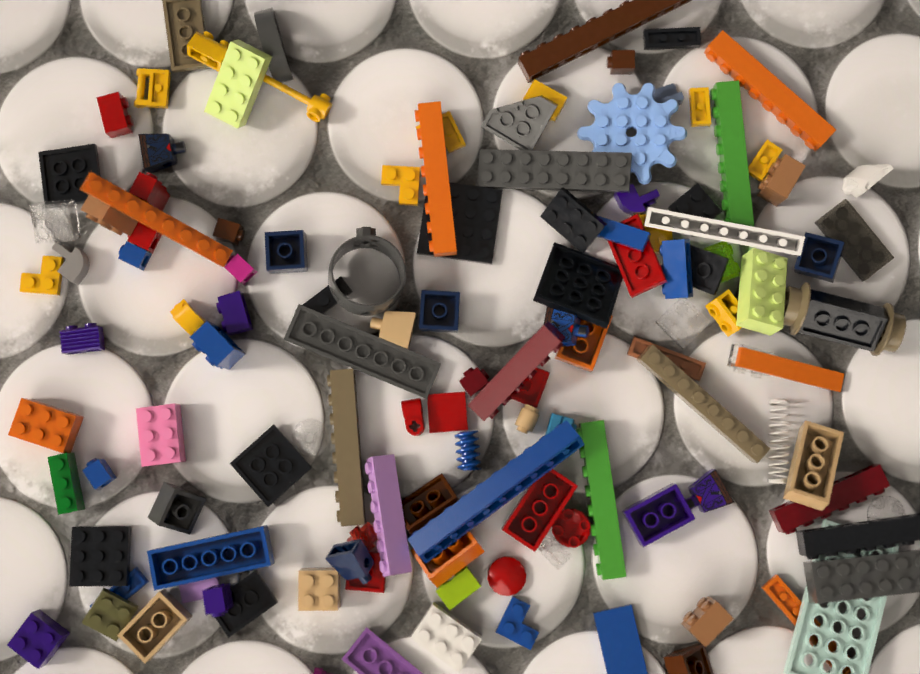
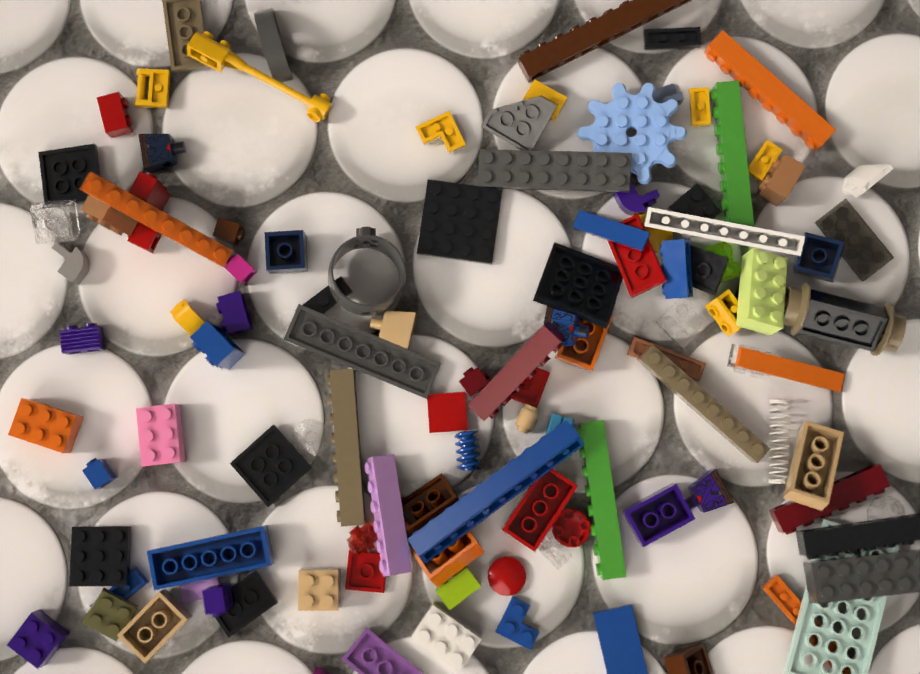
(48, 281): yellow plate -> none
(66, 483): green brick -> none
(134, 255): blue brick -> none
(176, 508): dark grey slope -> none
(238, 83): yellowish green brick -> none
(351, 560): dark blue torso -> none
(406, 178): yellow plate -> none
(412, 413): red piece -> none
(437, 179): orange brick -> none
(439, 311): dark blue brick -> none
(573, 220): black plate -> none
(621, 62): reddish brown brick -> none
(706, 620): medium nougat brick -> none

